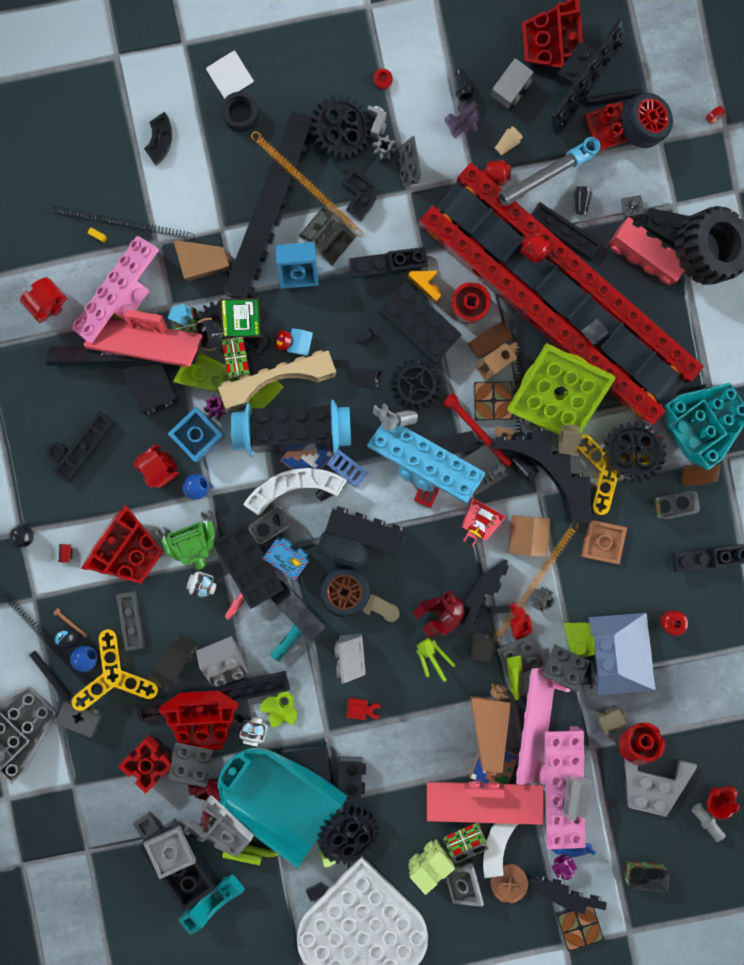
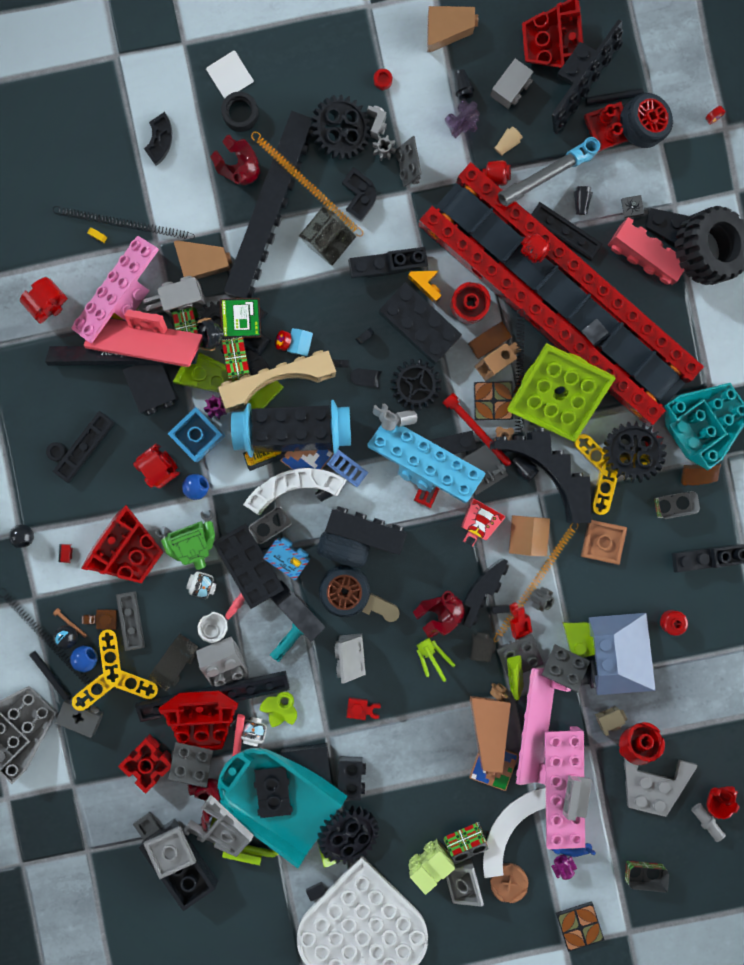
(104, 619): none -> reddish brown plate
(177, 296): none -> light grey brick
(180, 314): medium azure piece -> none
(199, 913): teal arch -> none
(212, 627): none -> white hair
(238, 733): none -> coral bar
(246, 169): none -> dark red piece
(261, 459): none -> tile
(272, 792): none -> black piece
(297, 265): dark azure brick -> none
(449, 25): none -> medium nougat slope
(485, 802): coral bracket -> none
(558, 893): black slope -> none
(569, 439): dark tan brick -> none

